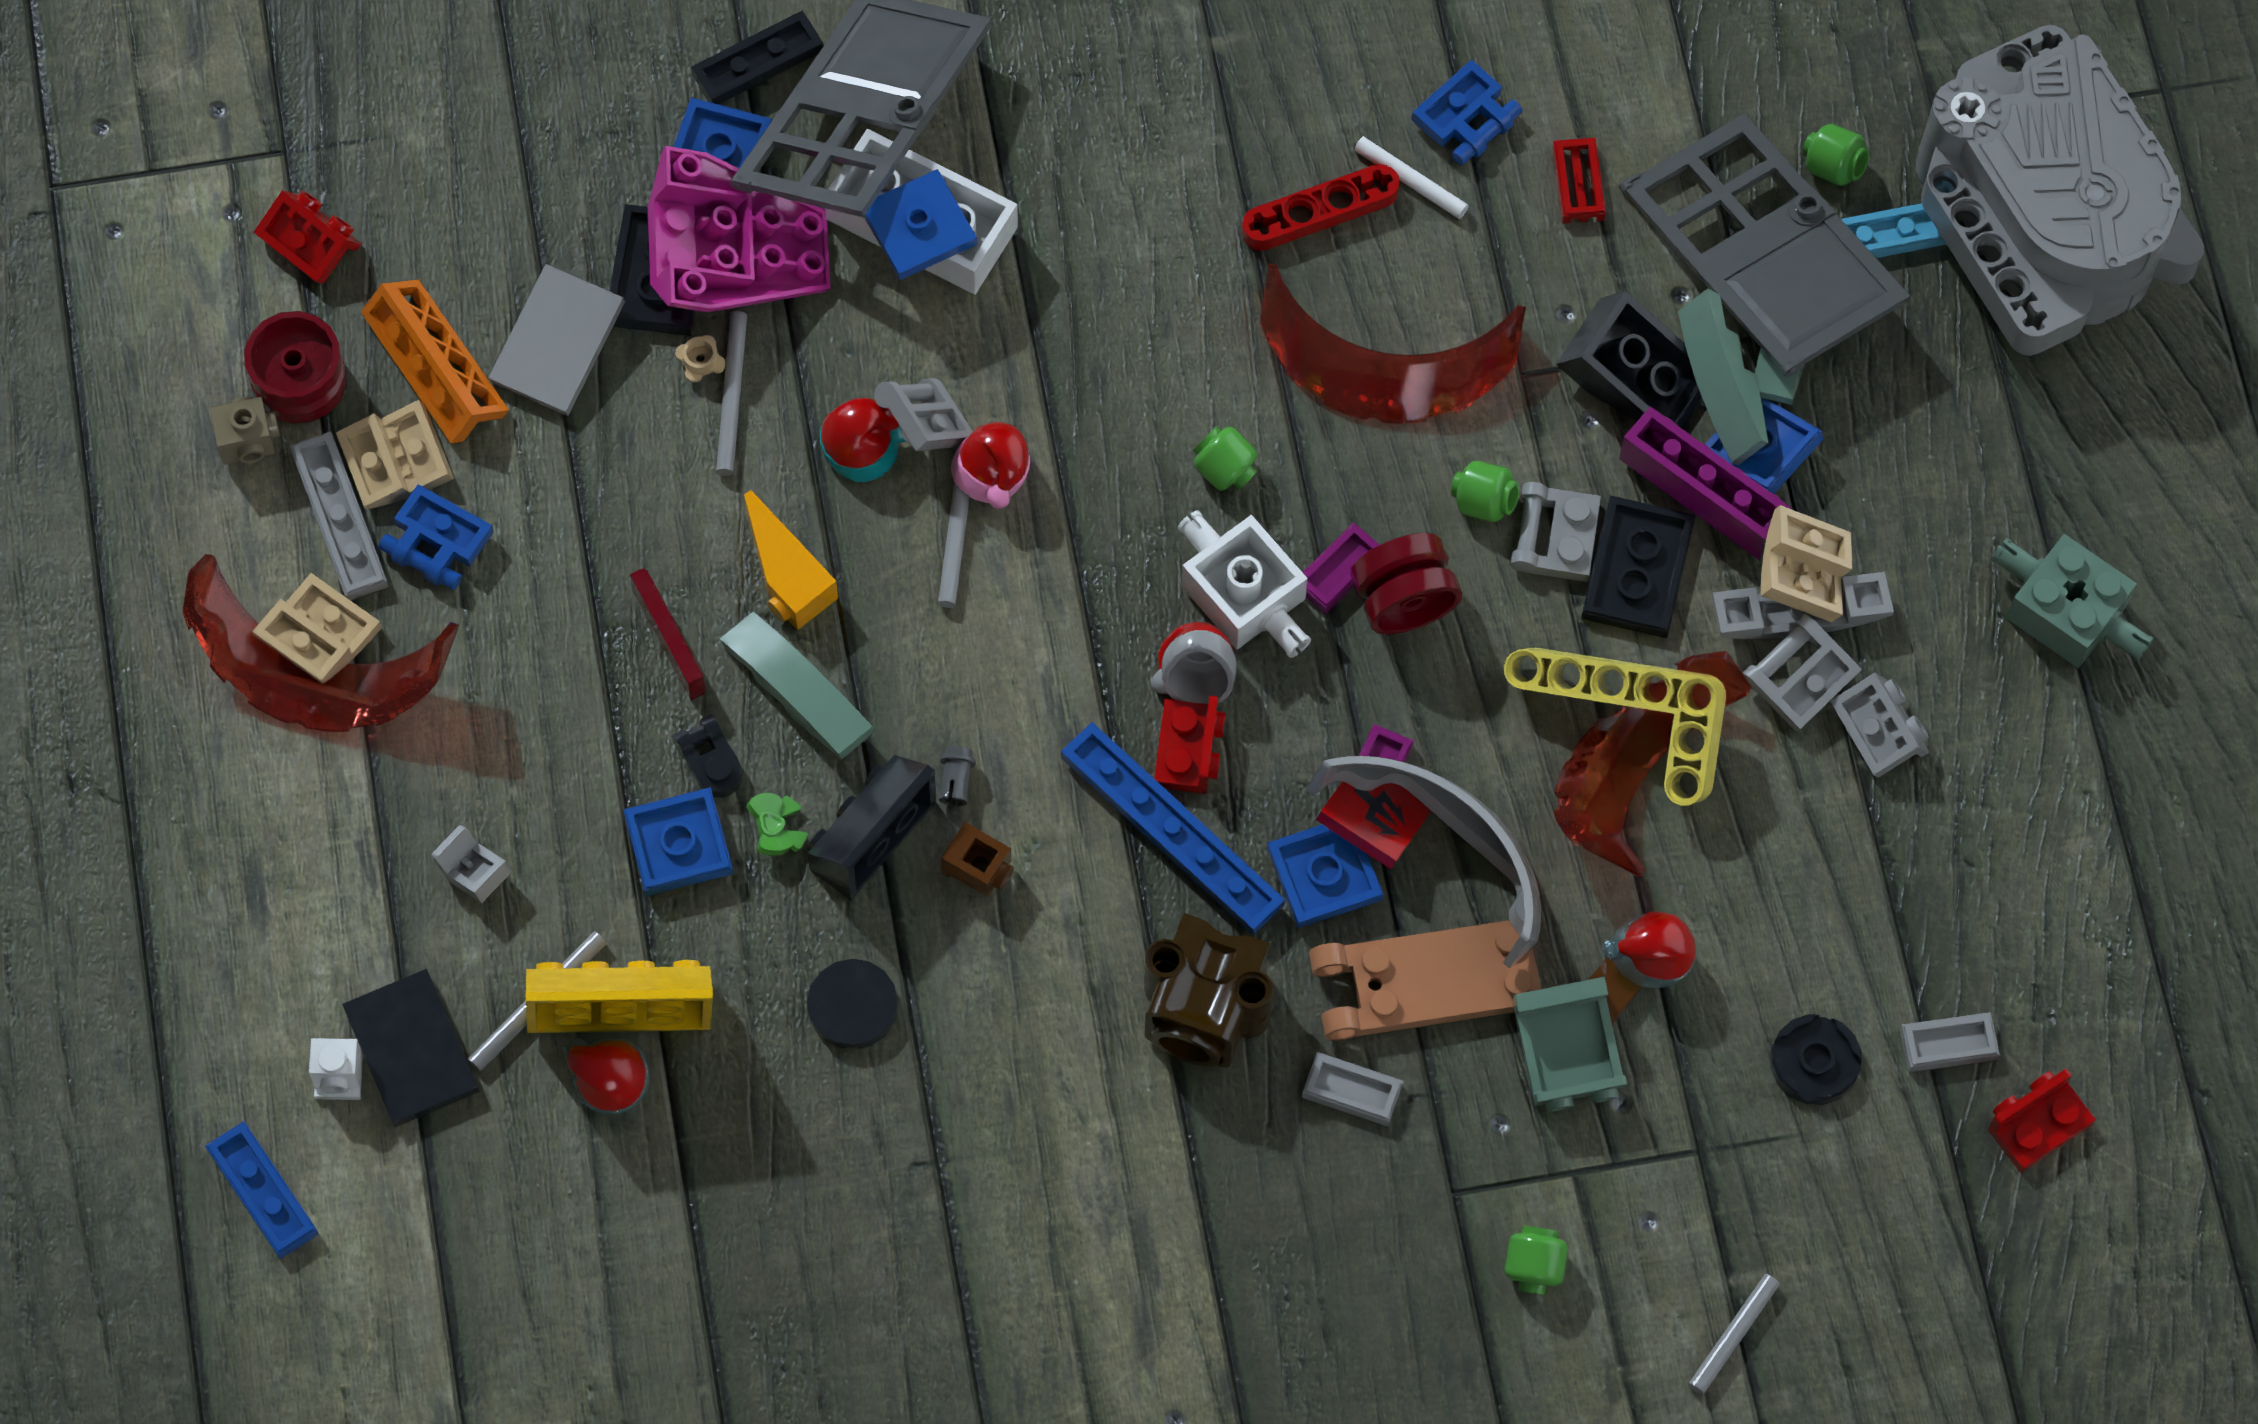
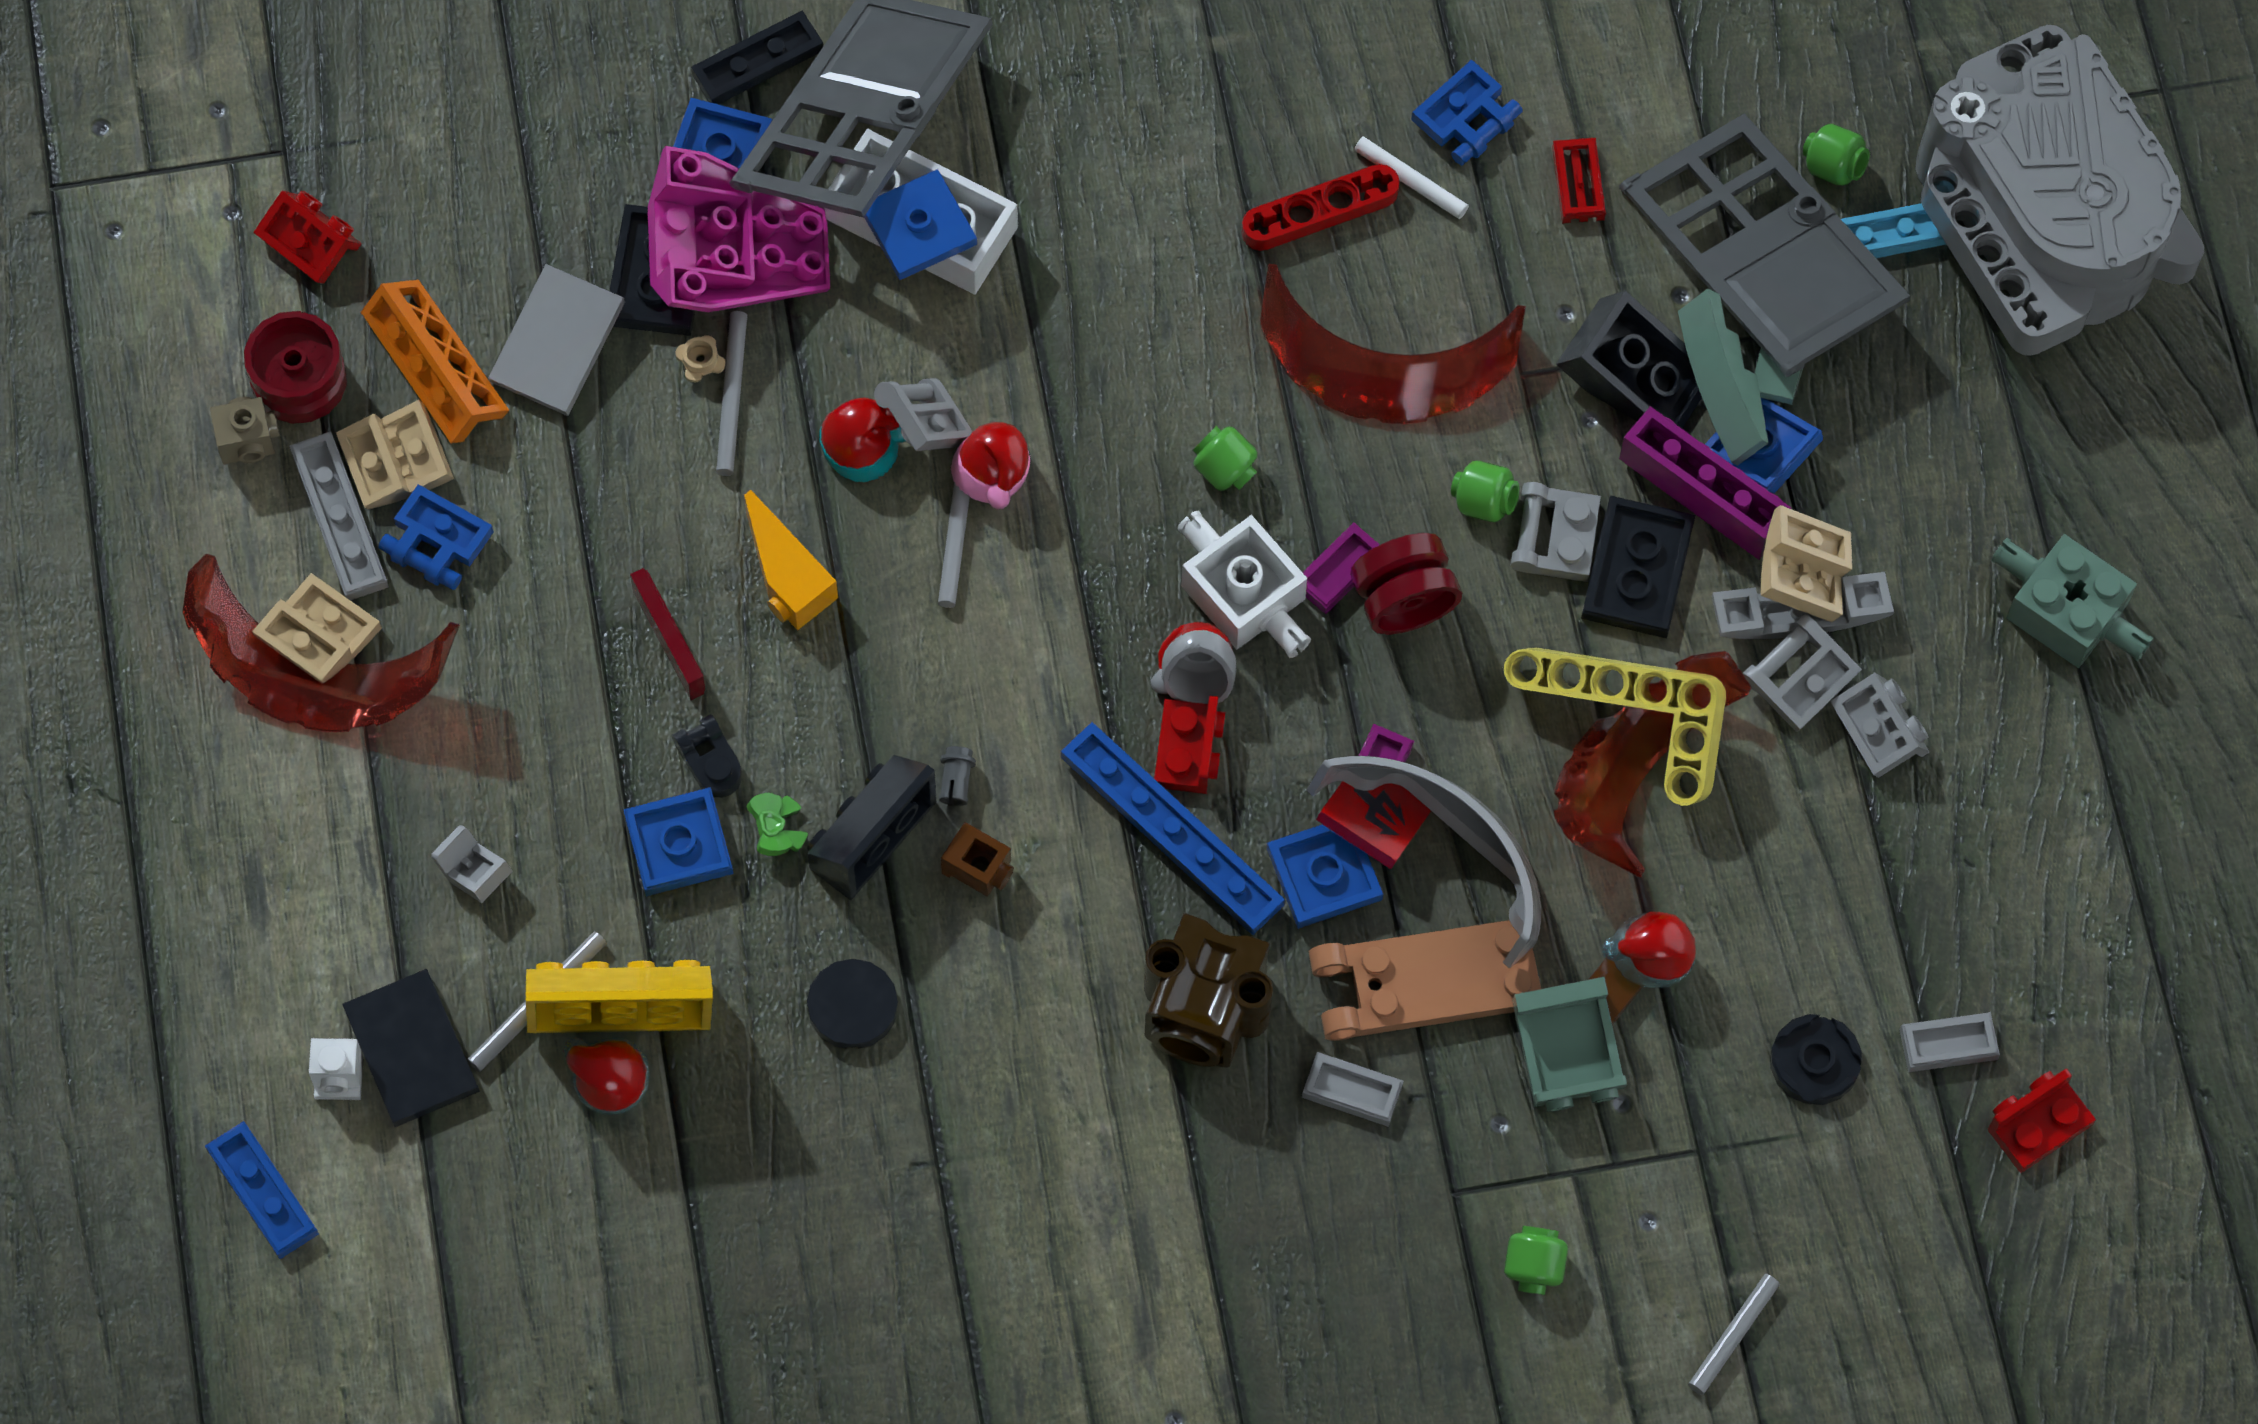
(797, 685): sand green slope -> none

